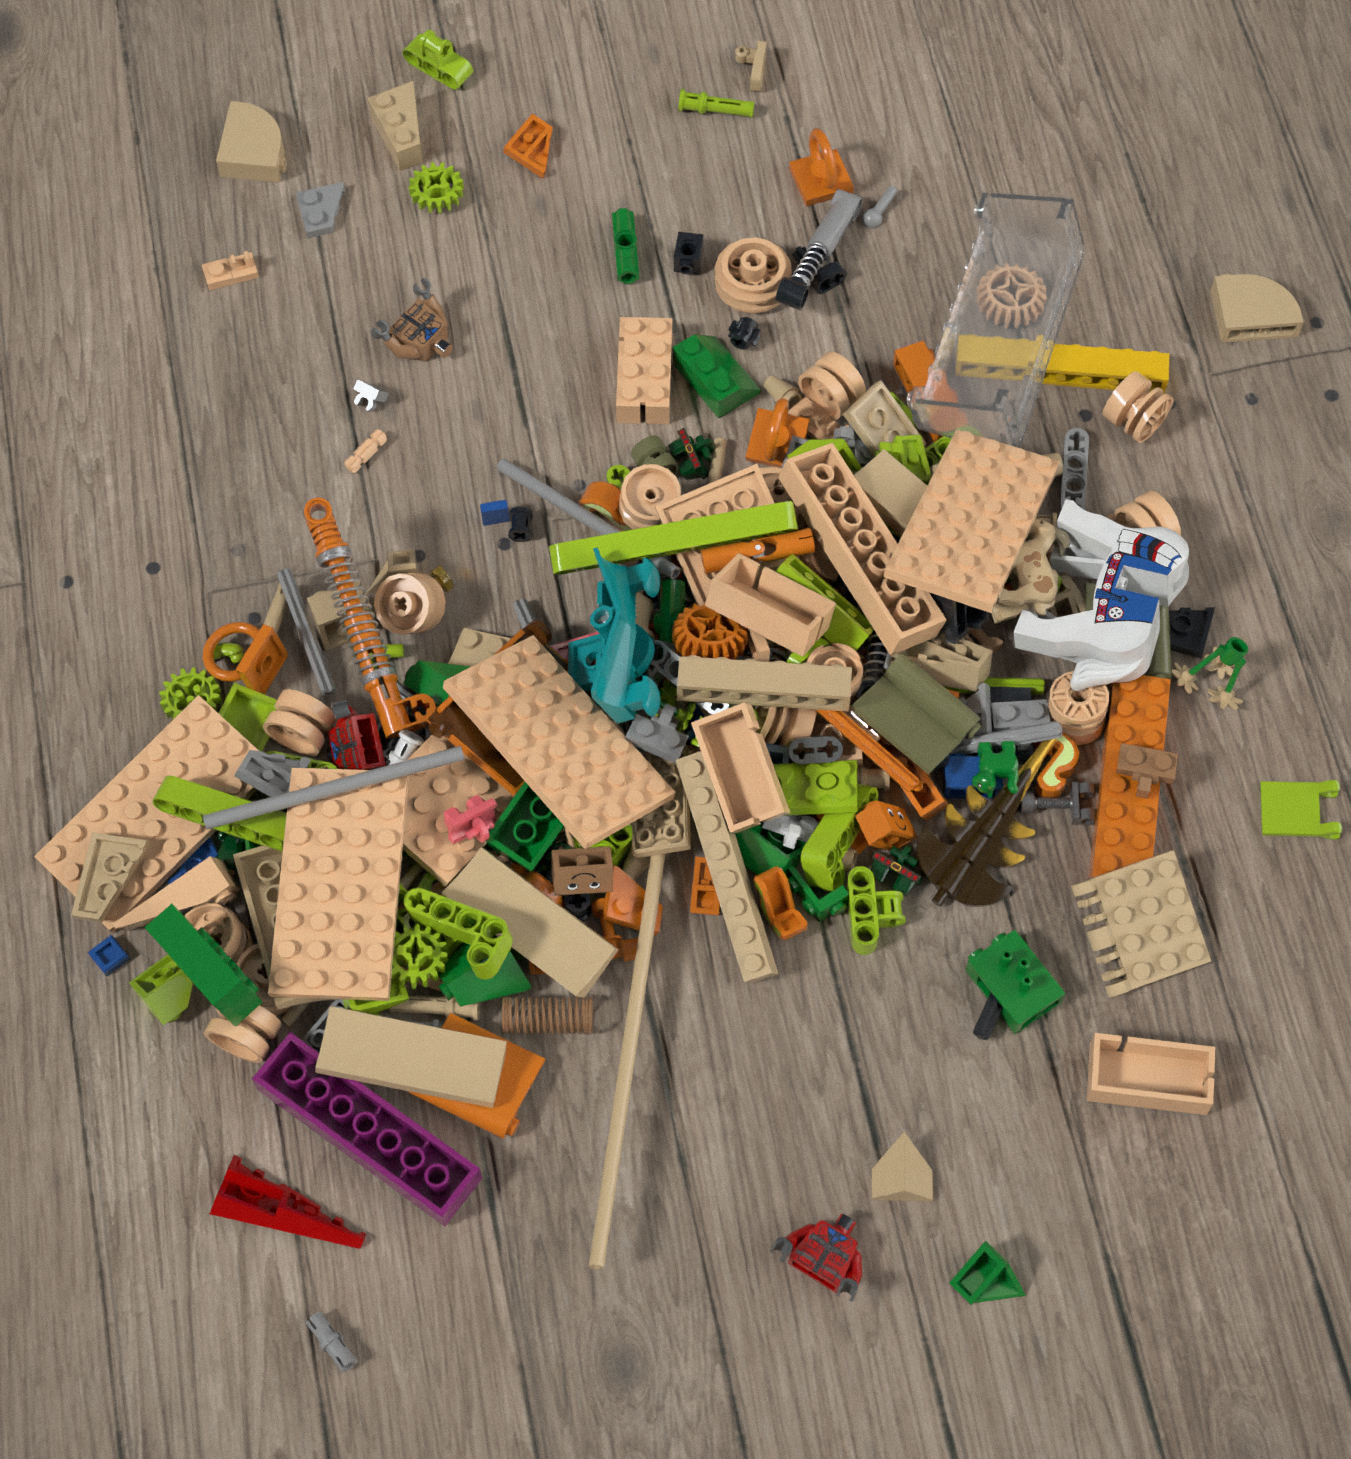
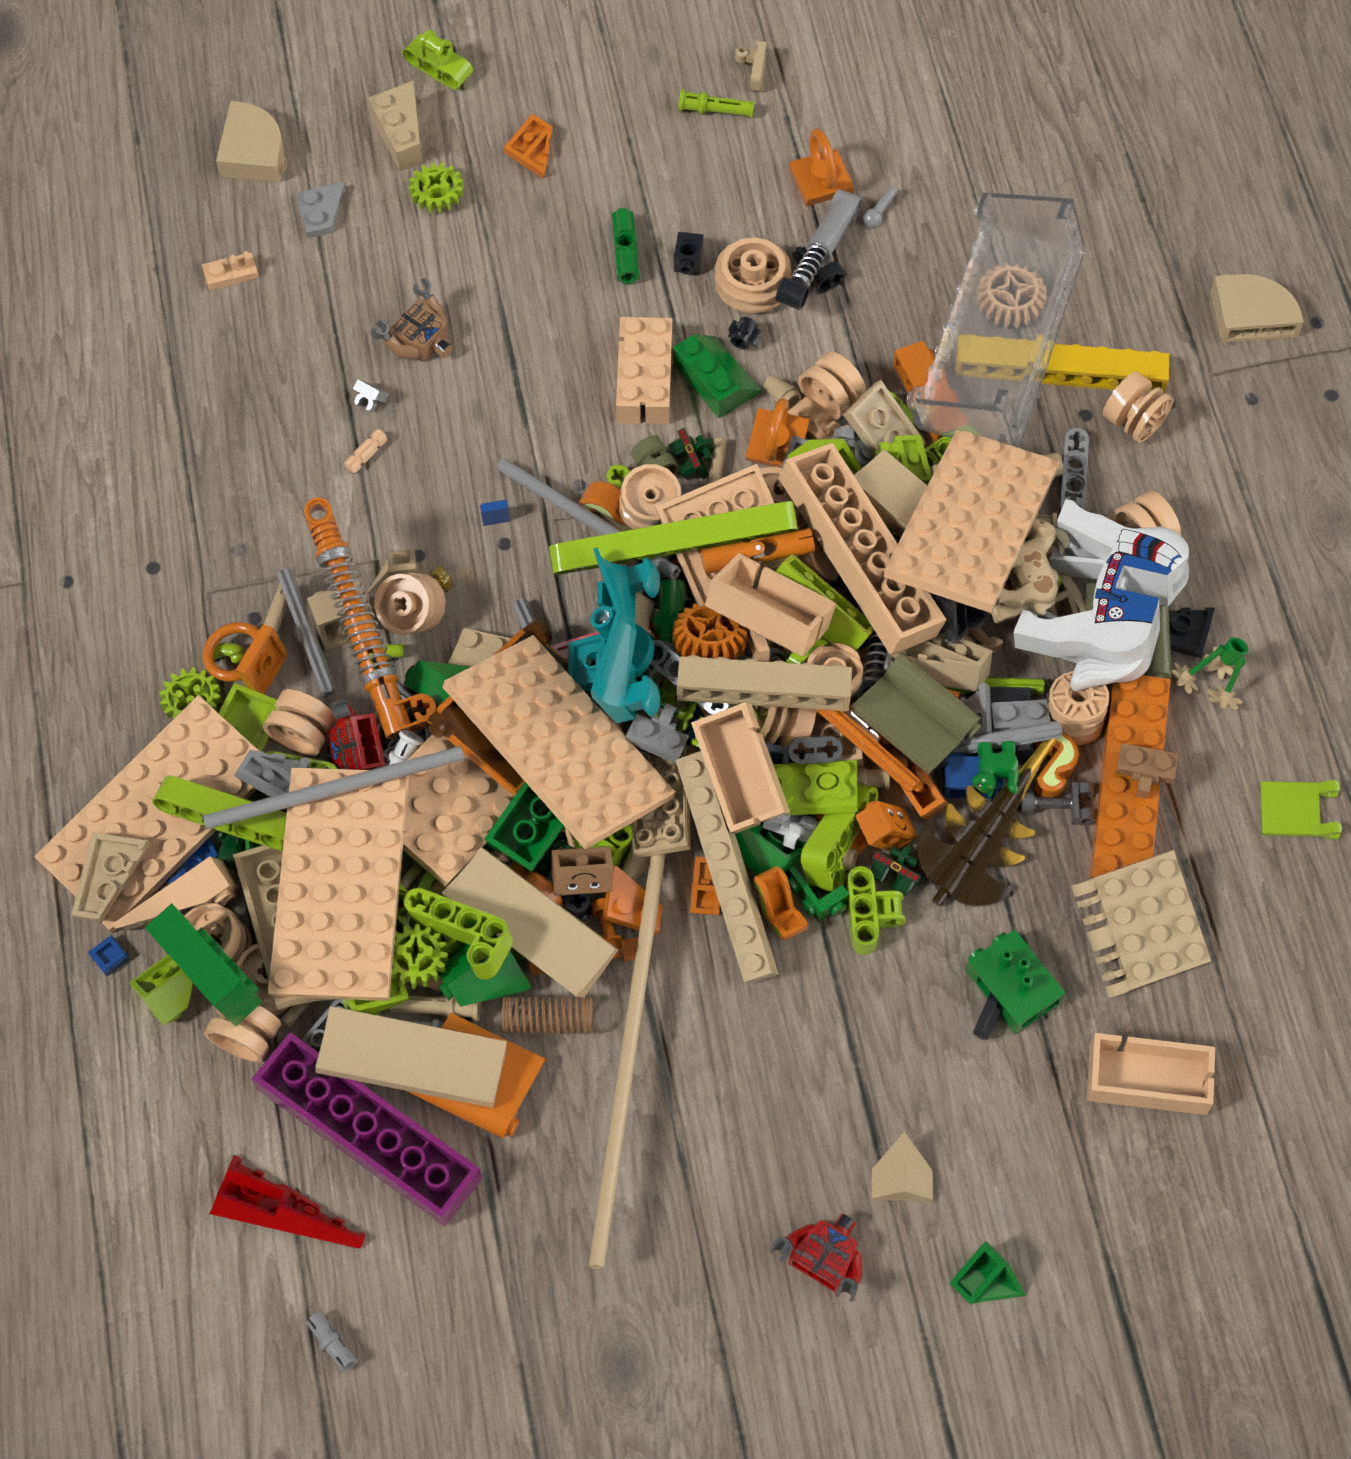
(473, 822): coral hips -> none
(520, 524): black bush -> none

